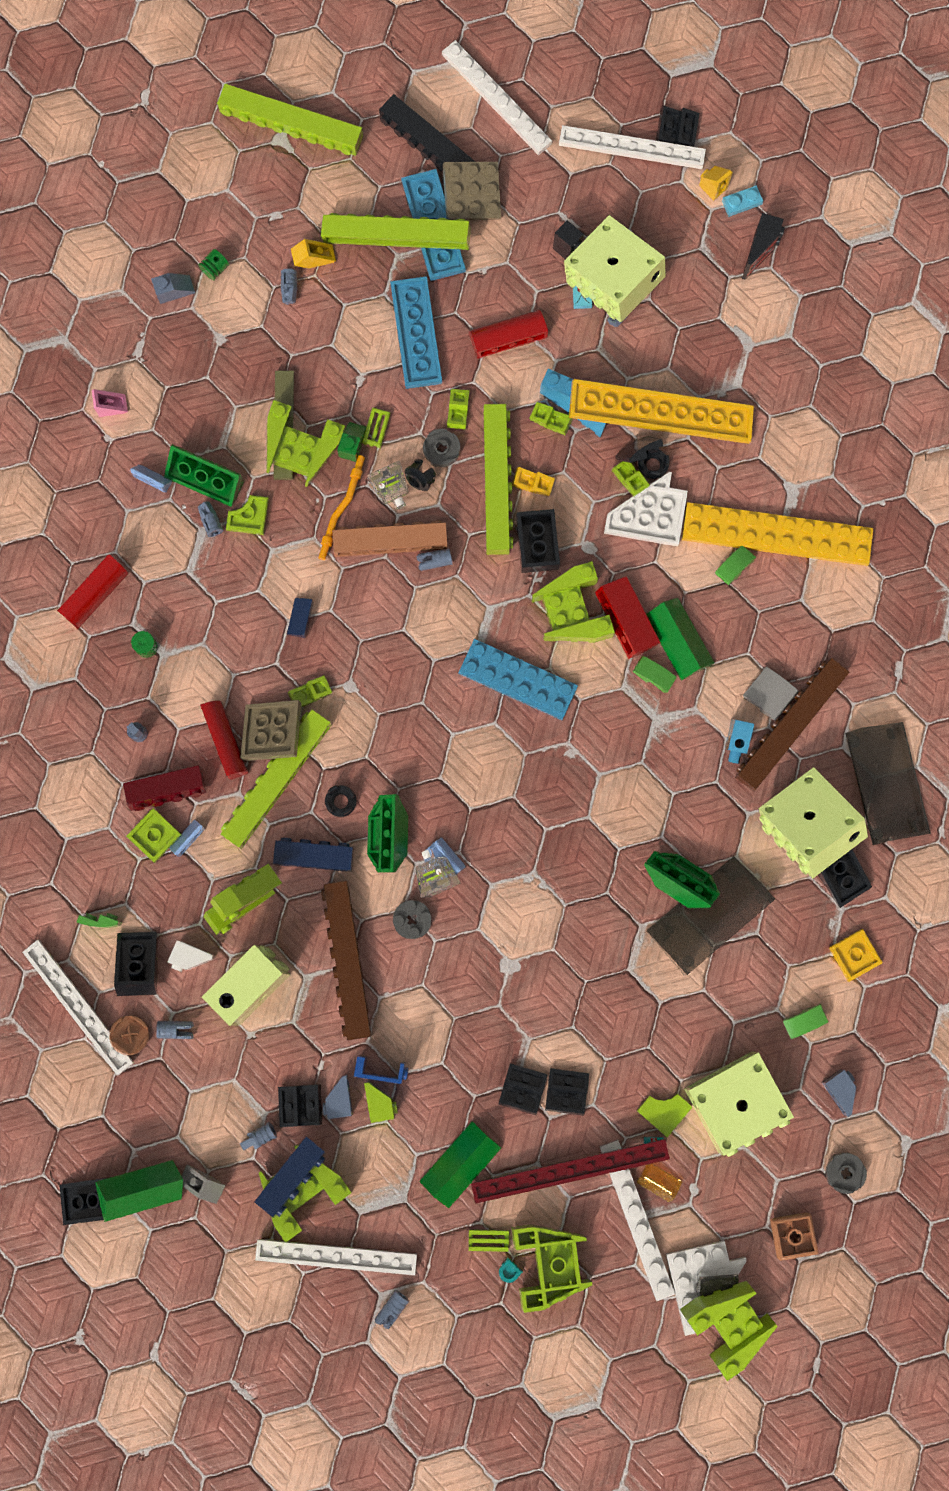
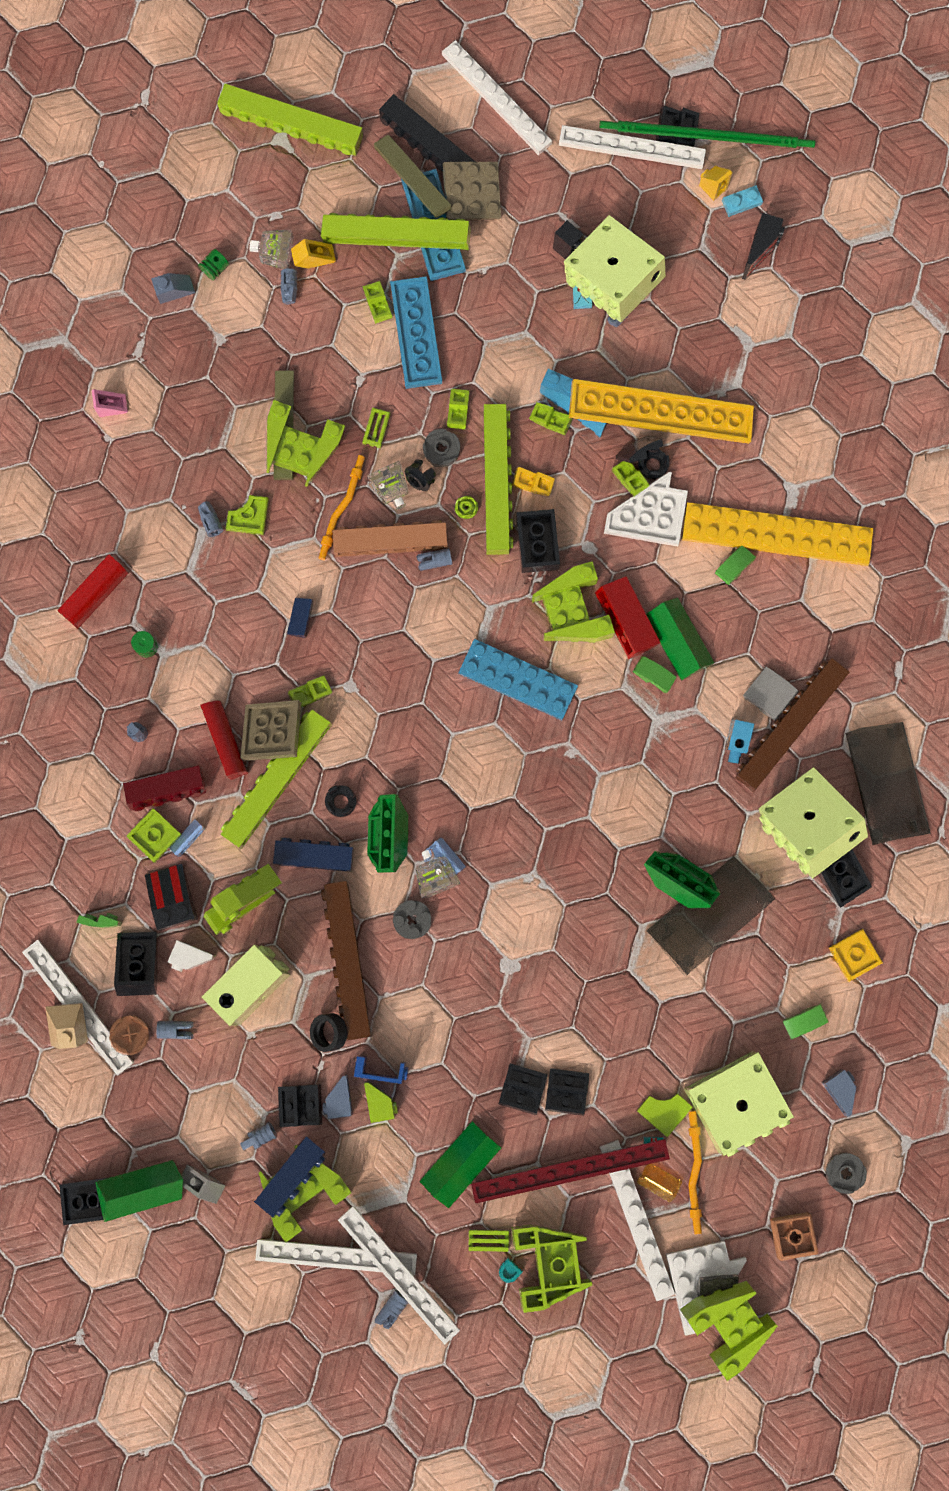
(66, 1025): none -> tan slope
(151, 478): light blue slope -> none
(170, 897): none -> black slope
(203, 475): green slope -> none
(274, 248): none -> clear torso
(317, 1034): none -> black tyre
(351, 441): green slope -> none
(377, 302): none -> lime slope
(399, 1275): none -> white plate
(412, 176): none -> olive tile
(460, 506): none -> lime plate
(509, 334): red brick -> none
(695, 1212): none -> light orange bar
(709, 134): none -> green axle

